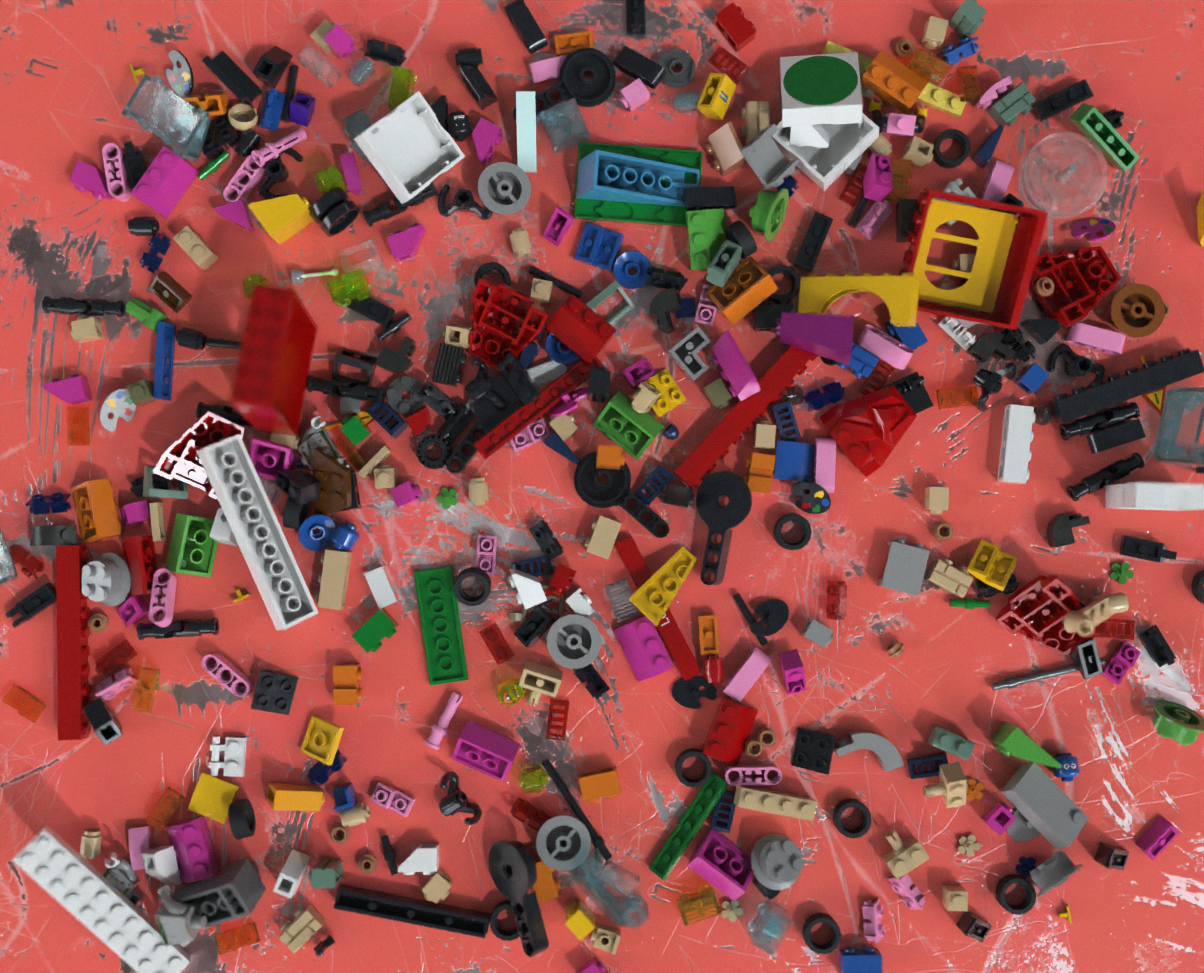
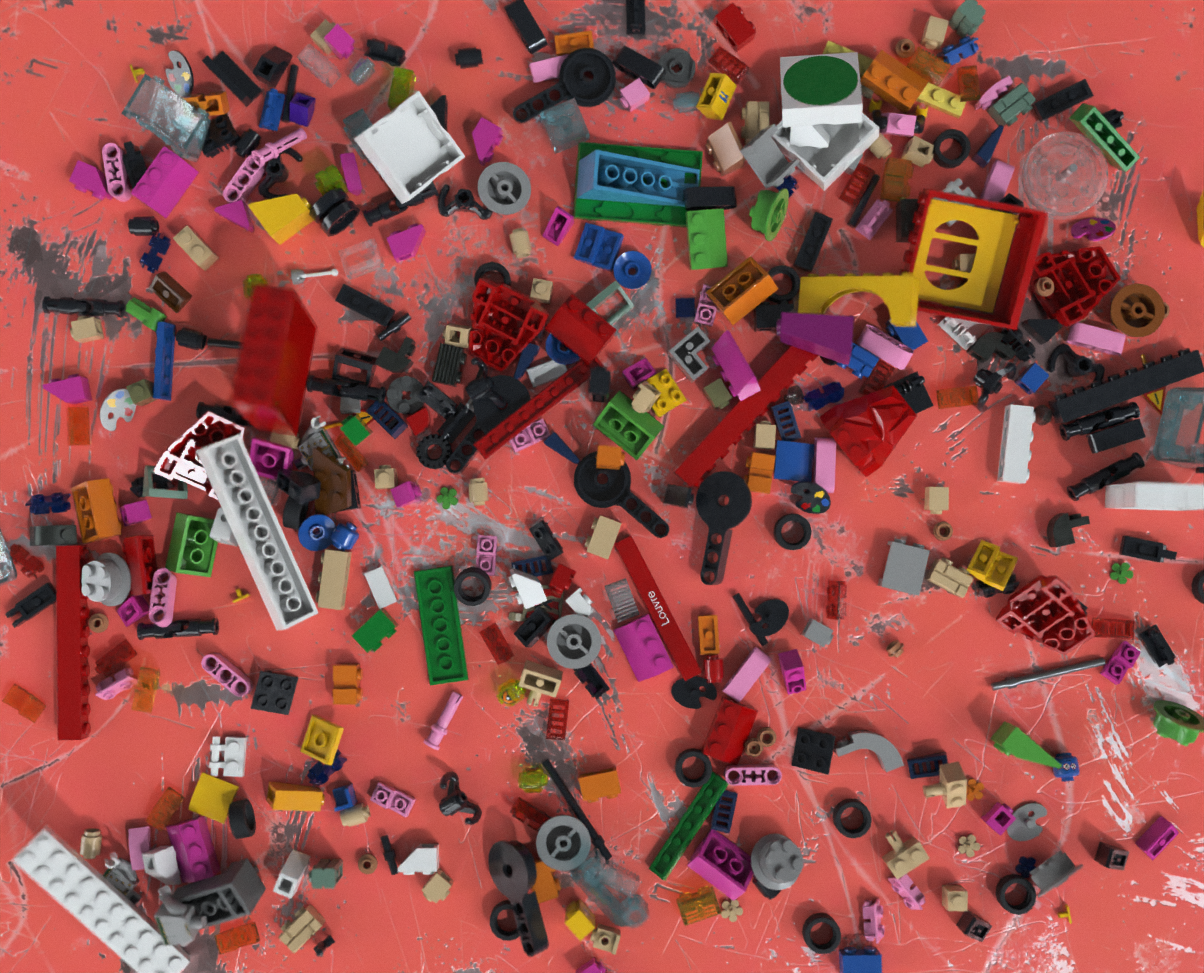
(103, 721): black slope -> none
(158, 522): tan tile -> none
(213, 165): green bar -> none
(243, 117): tan hair -> none
(339, 839): nougat plate -> none
(349, 287): clear neon green brick -> none
(375, 462): tan tile -> none
(412, 910): black tile -> none
(458, 126): black head -> none
(477, 86): black tile -> none
(485, 751): dark pink slope -> none
(519, 379): black plate -> none
(526, 130): light aqua slope -> none
(556, 282): black bar -> none
(564, 426): tan brick -> none
(568, 402): dark pink piece -> none
(660, 589): yellow wing -> none
(664, 304): pearl dark grey brick -> none
(665, 473): dark blue slope -> none
(667, 281): black hinge -> none
(671, 432): dark blue hinge -> none
(724, 263): sand green brick -> none
(740, 235): black tyre -> none
(769, 926): clear light blue brick -> none
(775, 802): tan brick -> none
(878, 178): dark pink slope -> none
(950, 742): sand green brick -> none
(969, 603): green bar -> none
(1044, 805): light grey brick -> none
(1087, 658): black slope -> none
(1095, 613): tan plate -> none

